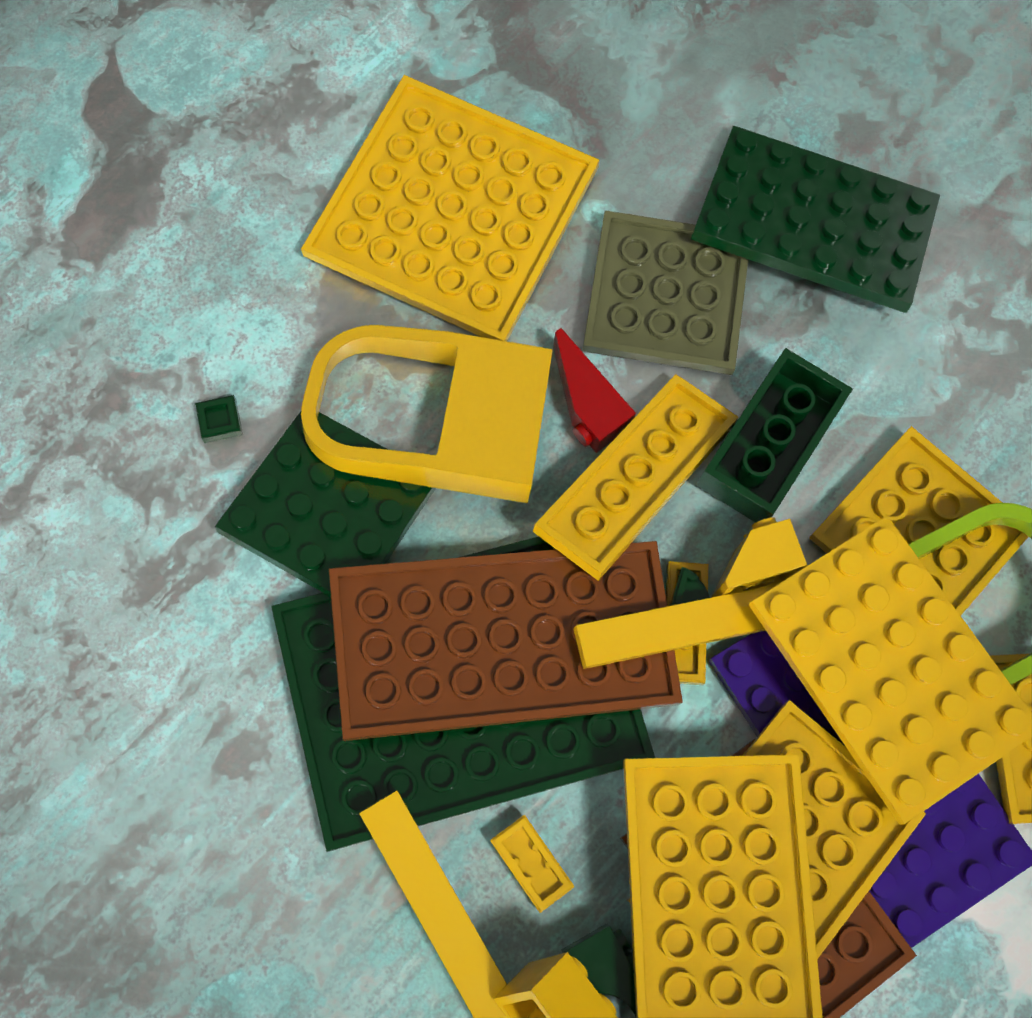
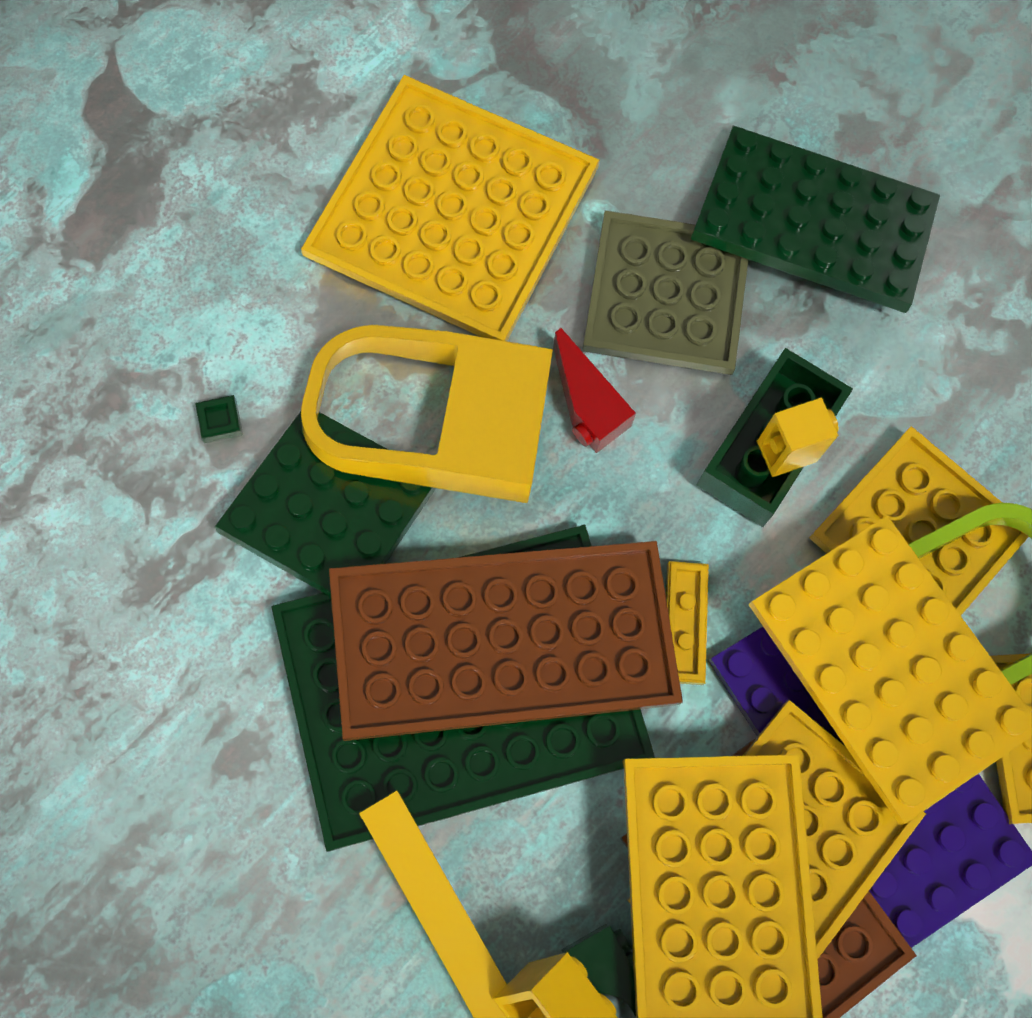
(532, 863): yellow plate -> none
(635, 476): yellow plate -> none
(668, 628): yellow tile -> none
(688, 588): dark green tile -> none
(762, 558): yellow slope -> none
(798, 436): none -> yellow brick

